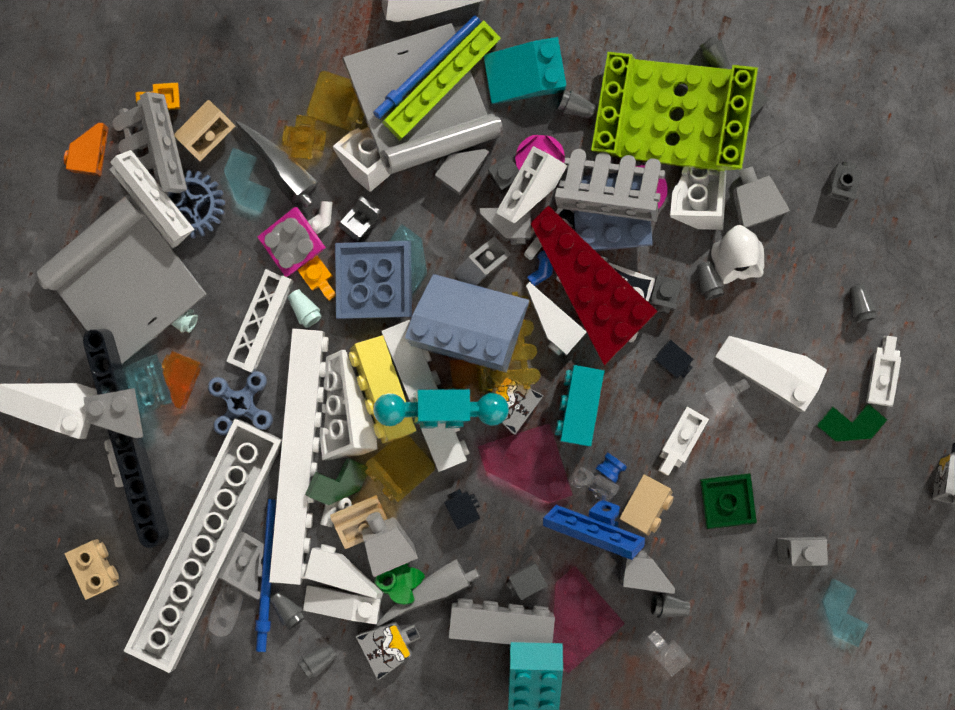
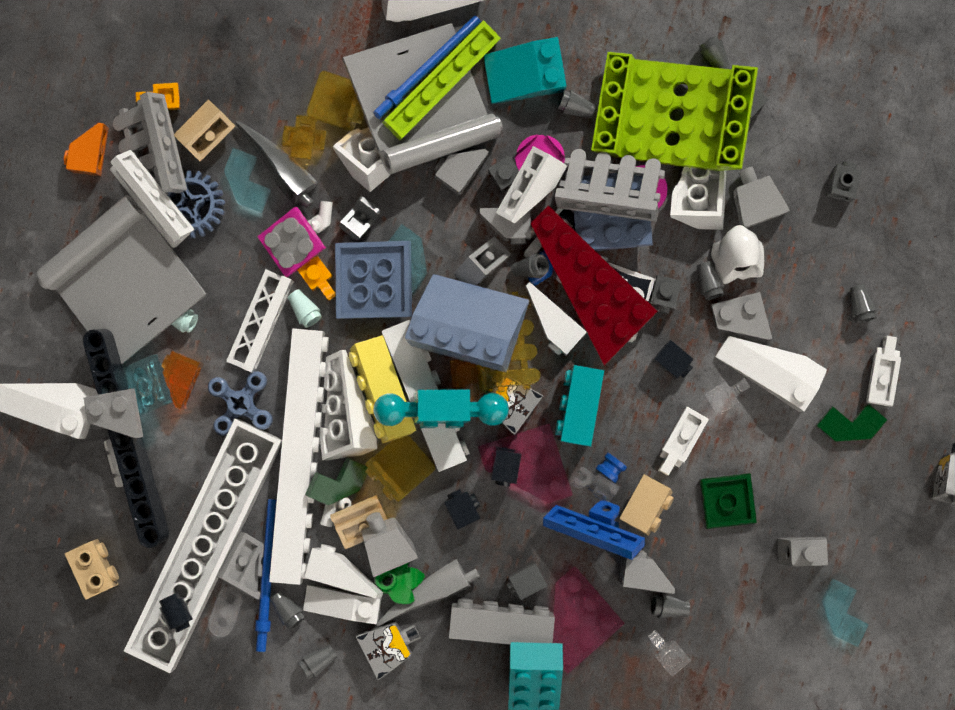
(175, 612): none -> black brick
(505, 466): none -> black brick
(533, 266): none -> dark grey cone
(742, 316): none -> light grey wing

